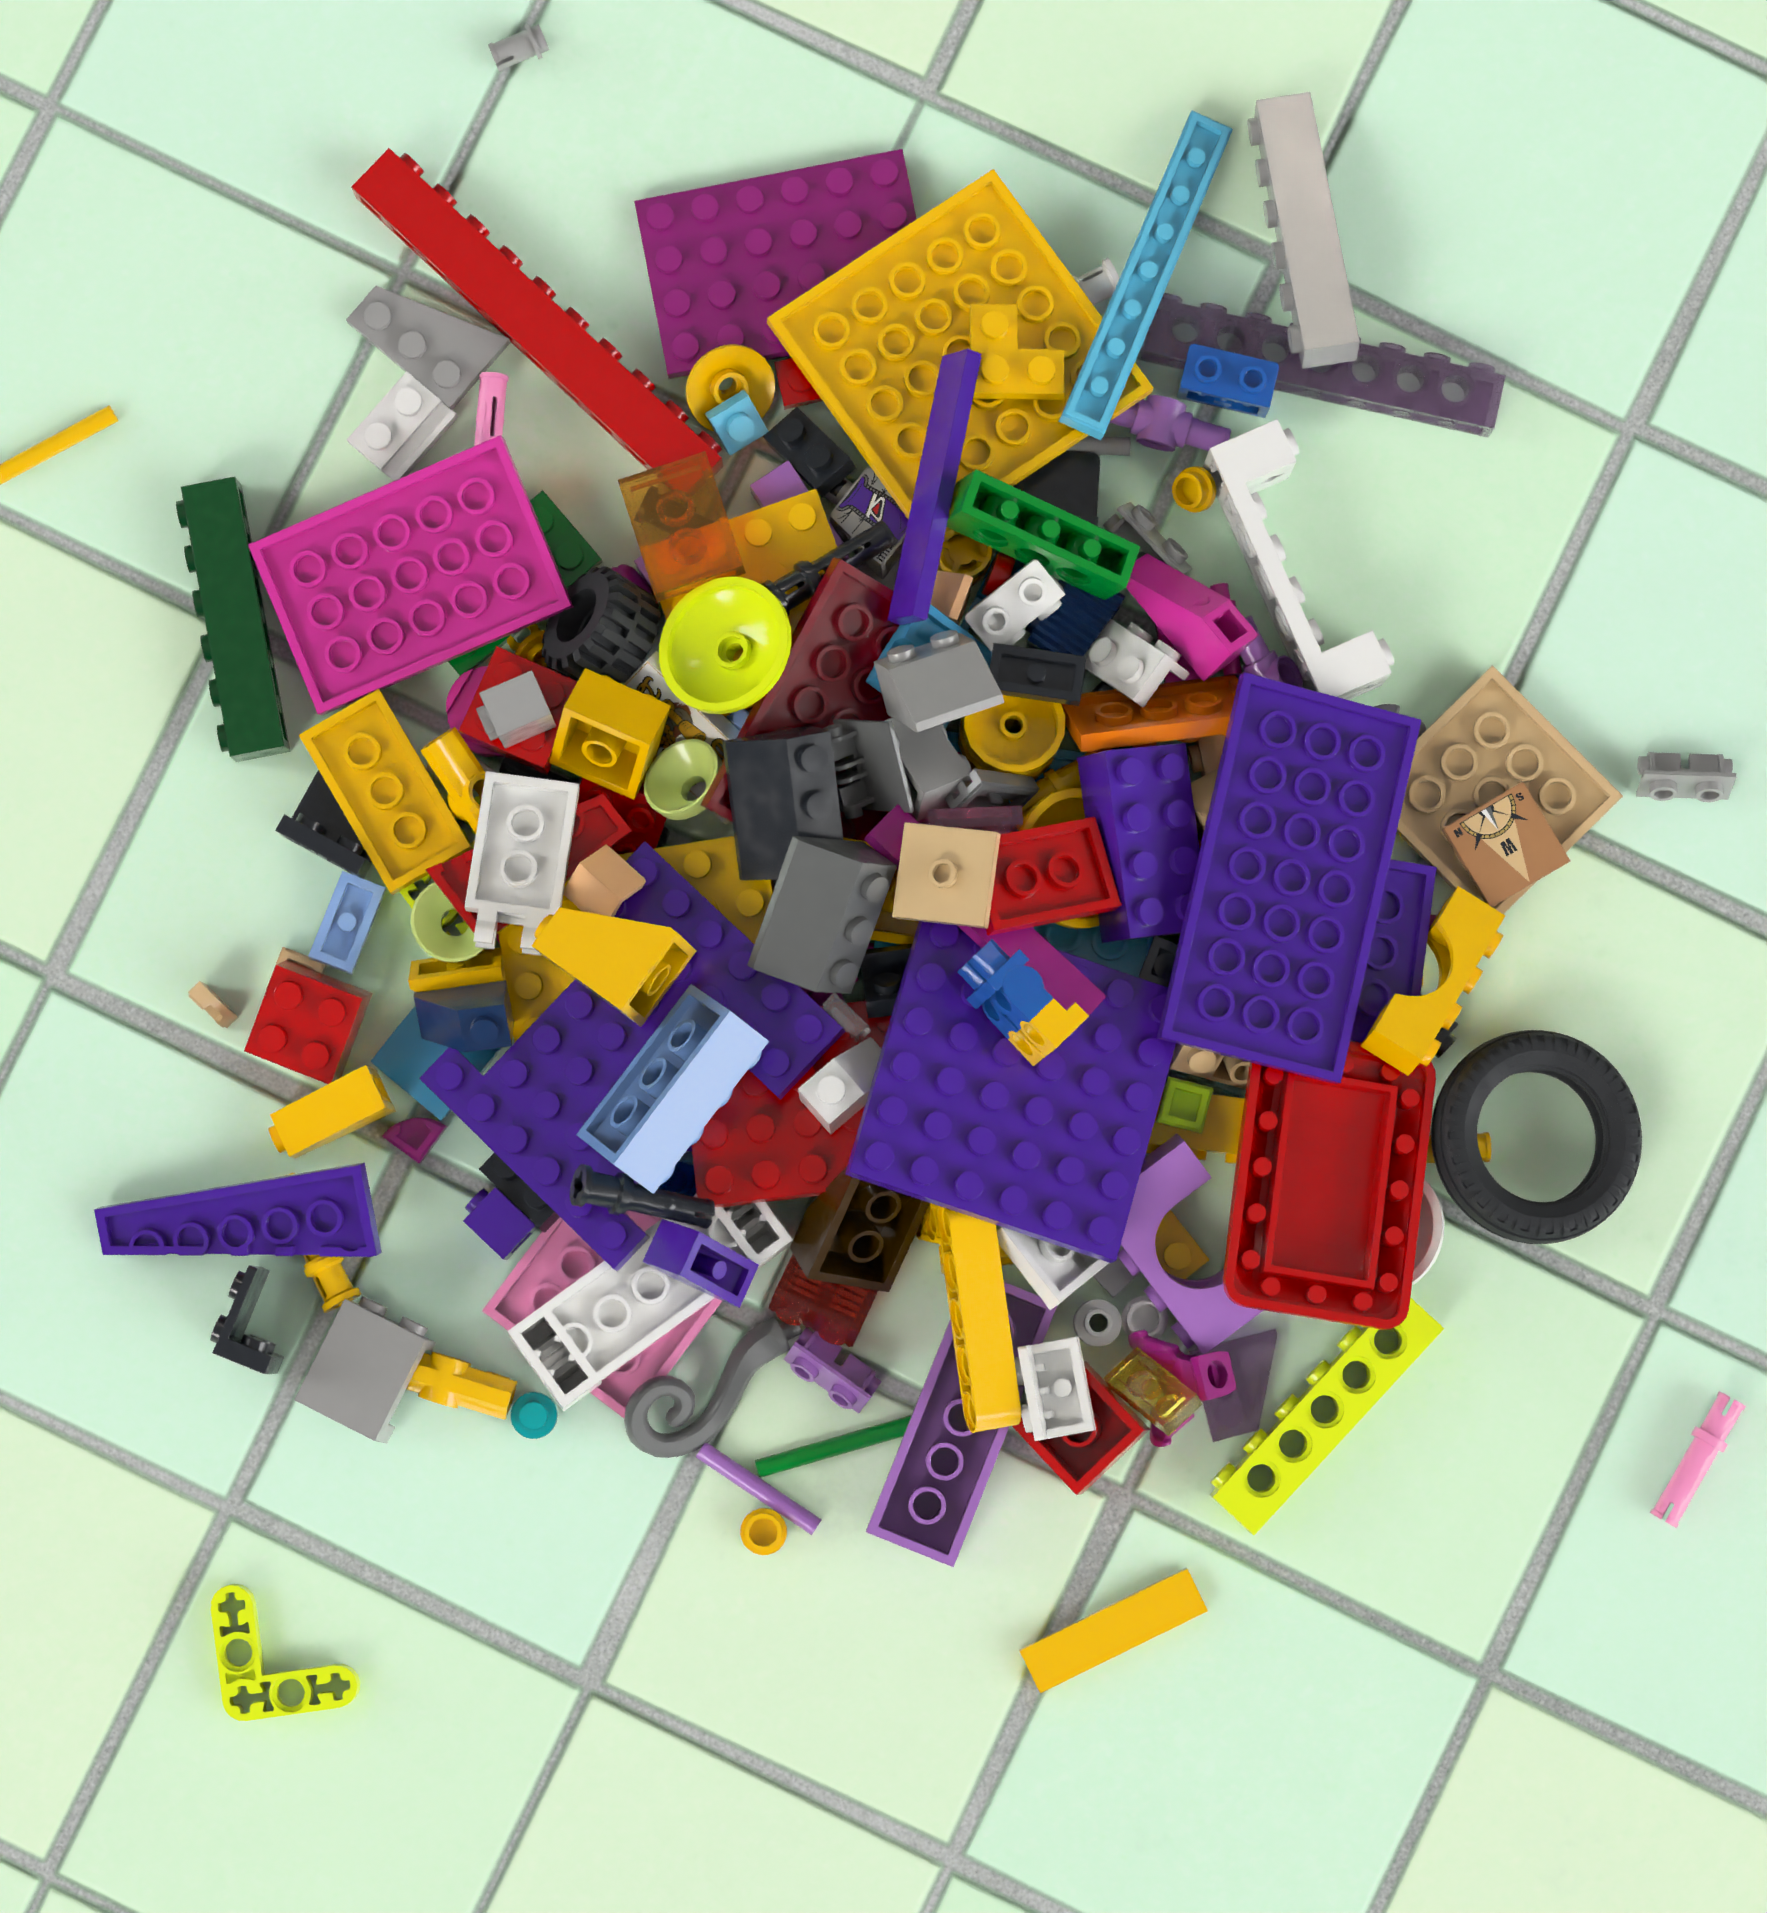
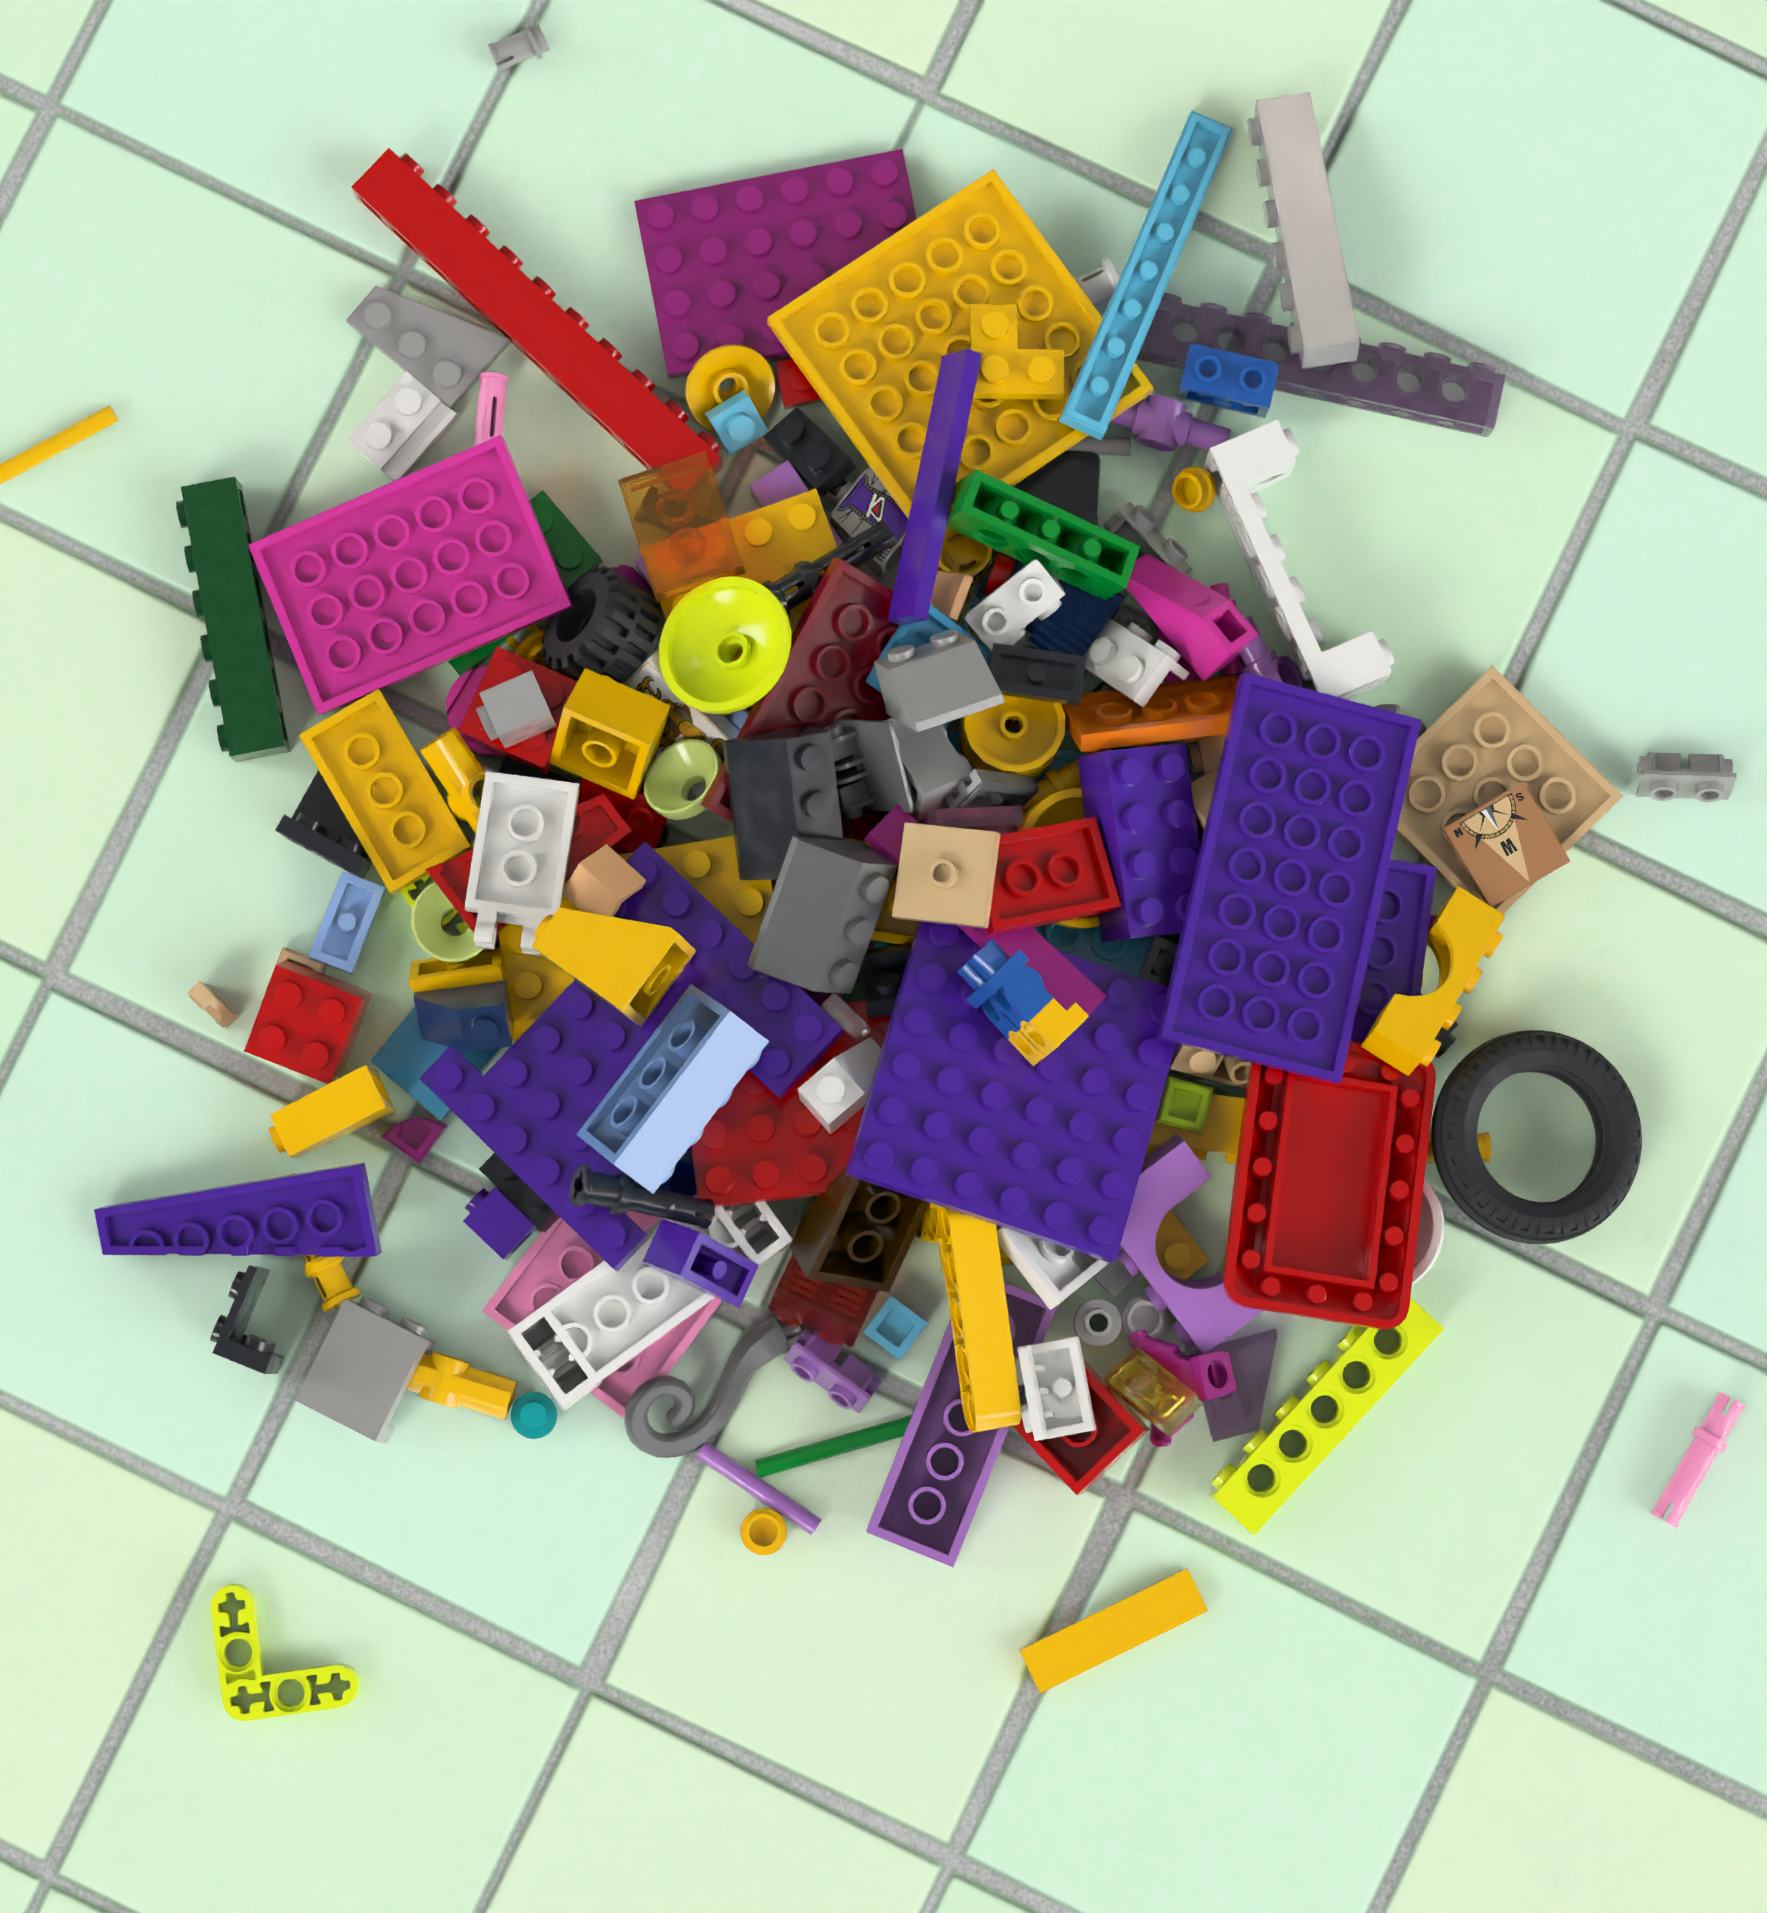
(895, 1327): none -> medium azure plate

